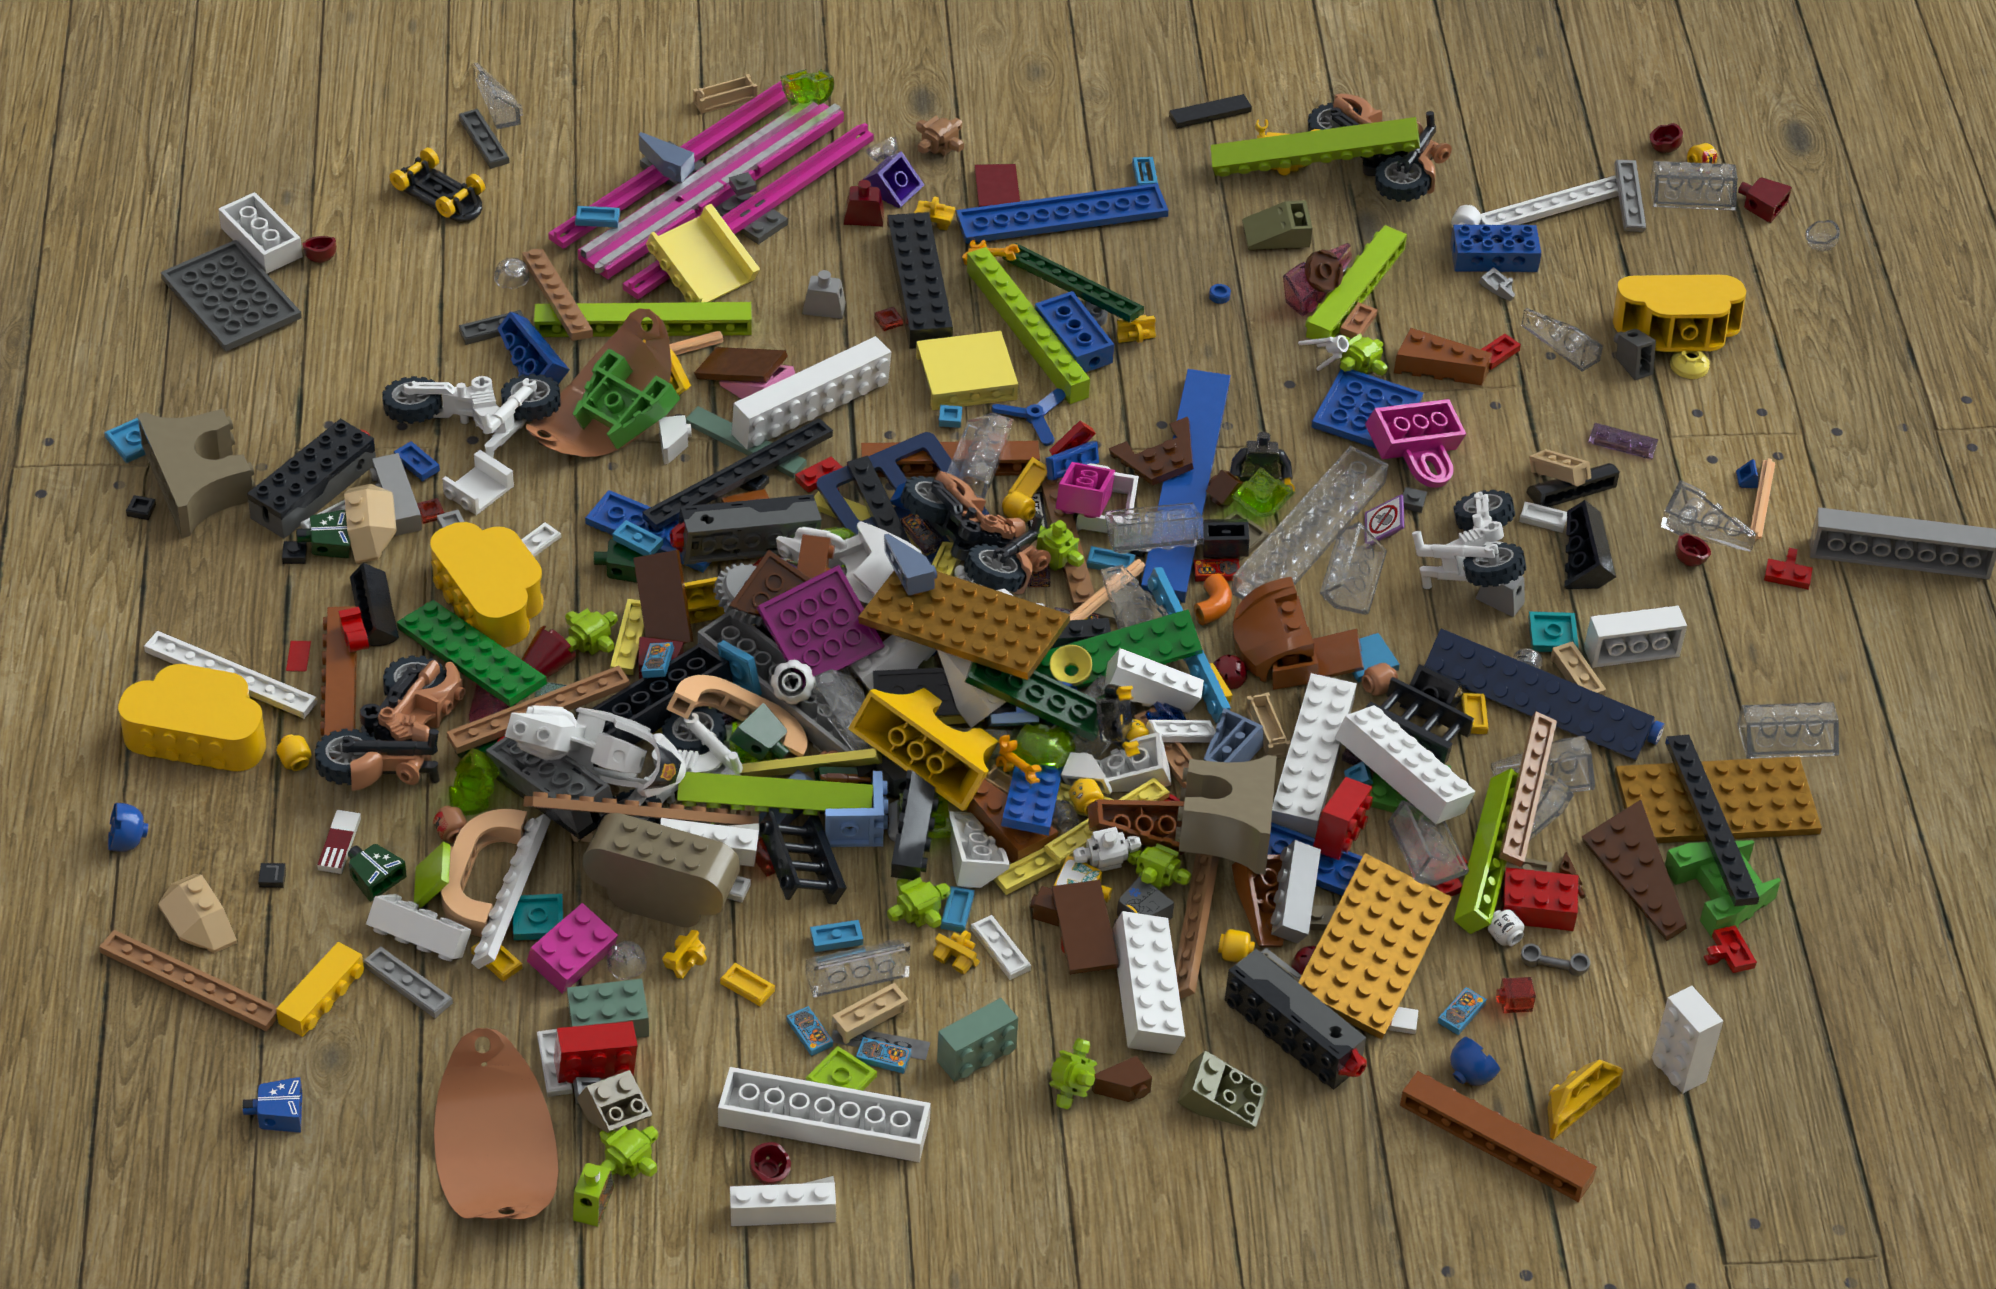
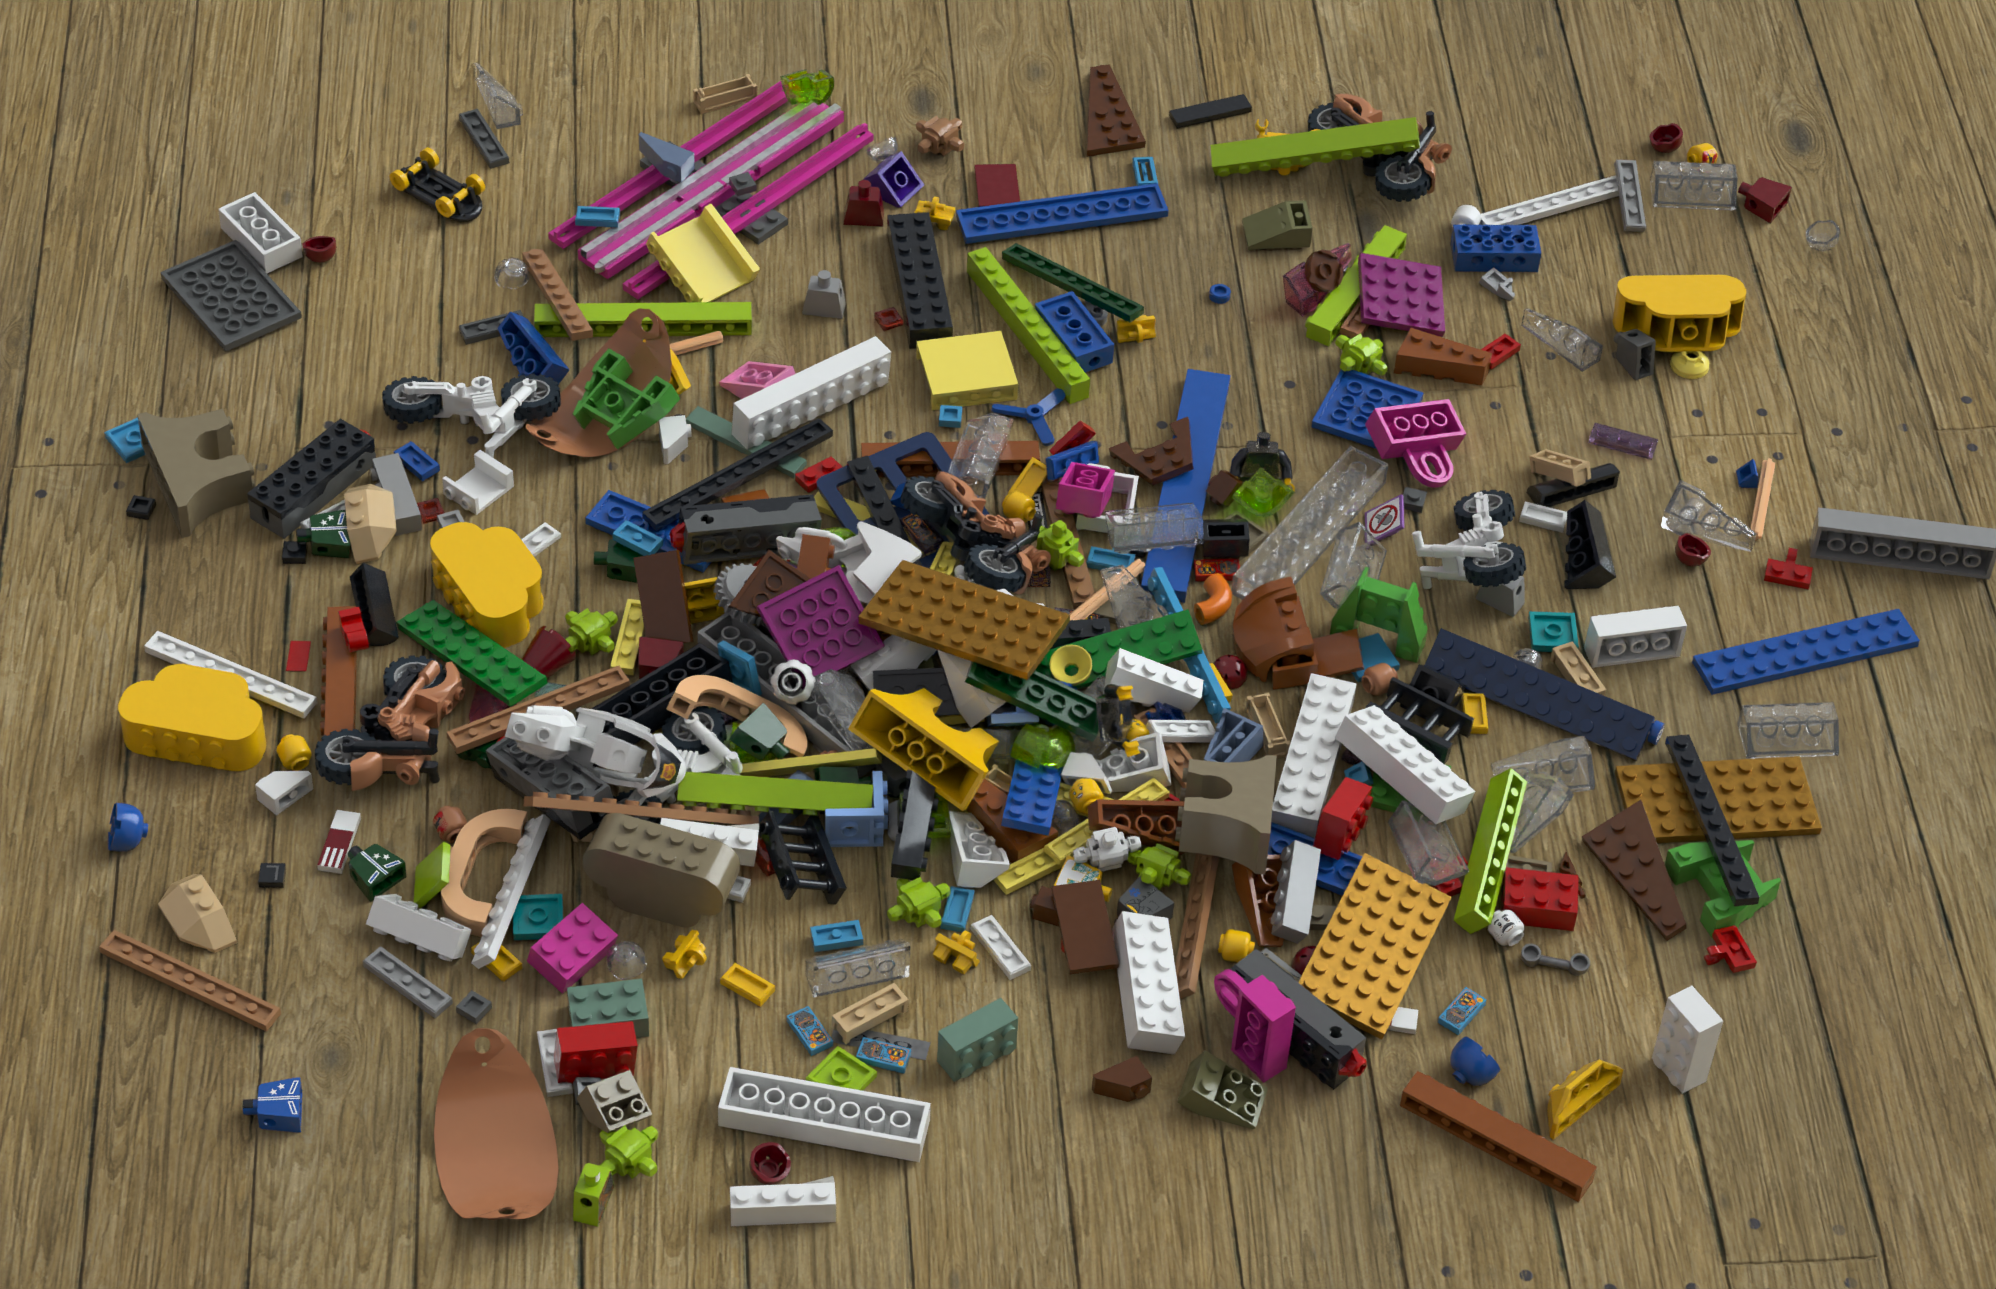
(283, 789): none -> white slope
(320, 989): yellow brick -> none
(473, 783): clear neon green brick -> none
(474, 1007): none -> dark grey plate
(657, 660): dark azure tile -> none
(741, 364): reddish brown tile -> none
(756, 484): black tile -> none
(844, 778): reddish brown hand -> none
(910, 566): sand blue slope -> none
(1007, 252): light orange bar -> none
(1009, 759): light orange bar -> none
(1073, 1073): lime piece -> none
(1109, 116): none -> reddish brown wing
(1261, 1022): none -> dark pink brick
(1333, 345): white plant -> none
(1386, 608): none -> bright green wedge
(1401, 294): none -> magenta plate
(1516, 995): clear red brick -> none
(1527, 789): plate -> none
(1805, 651): none -> blue plate

